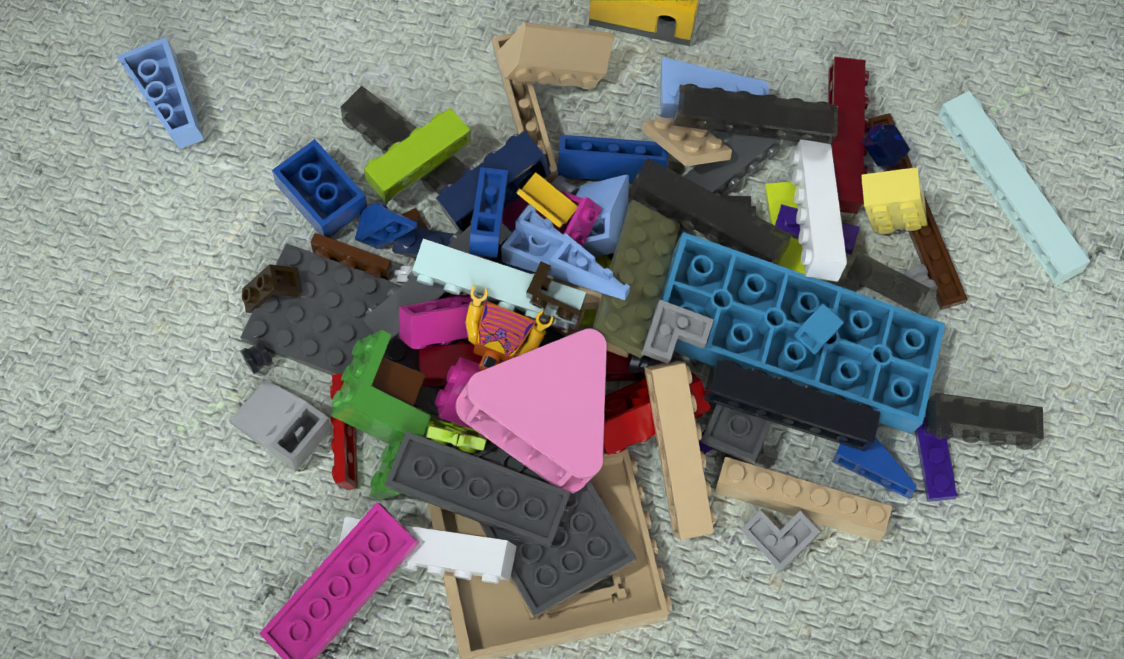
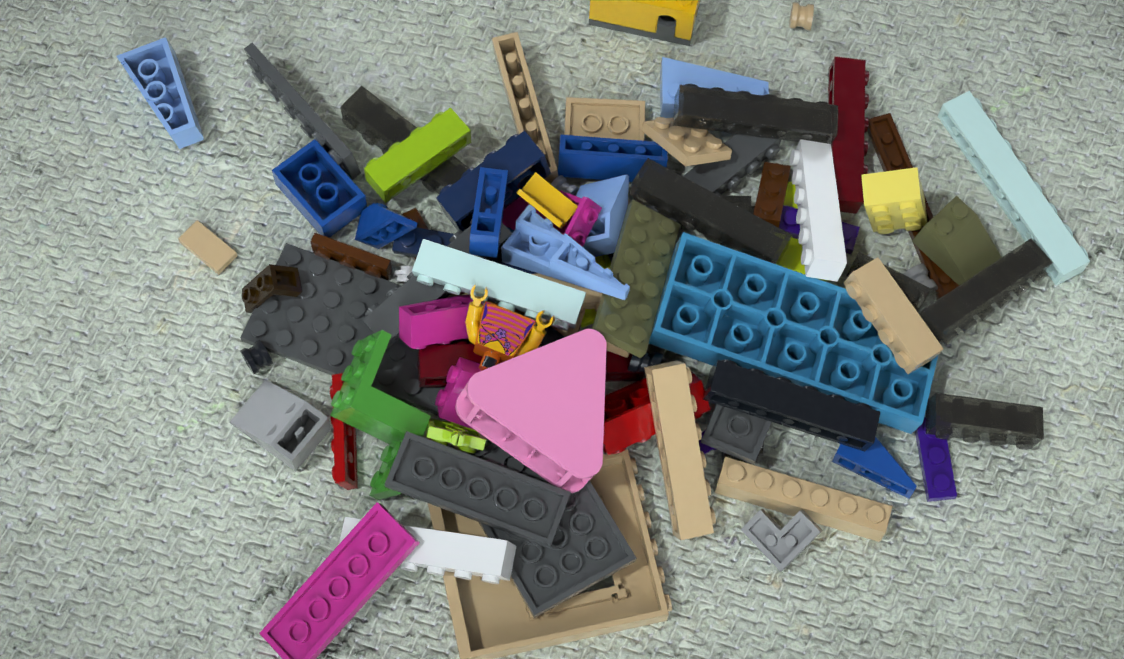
(207, 247): none -> tan tile
(299, 109): none -> dark grey plate
(398, 381): reddish brown piece -> none
(542, 281): dark brown bracket -> none
(556, 55): tan slope -> none
(605, 118): none -> tan plate
(674, 323): light grey plate -> none
(772, 192): none -> reddish brown plate
(801, 16): none -> tan wheel
(819, 328): dark azure brick -> none
(885, 145): clear blue brick -> none
(892, 315): none -> tan brick
(957, 242): none -> olive slope
(985, 291): none -> clear smoke brick

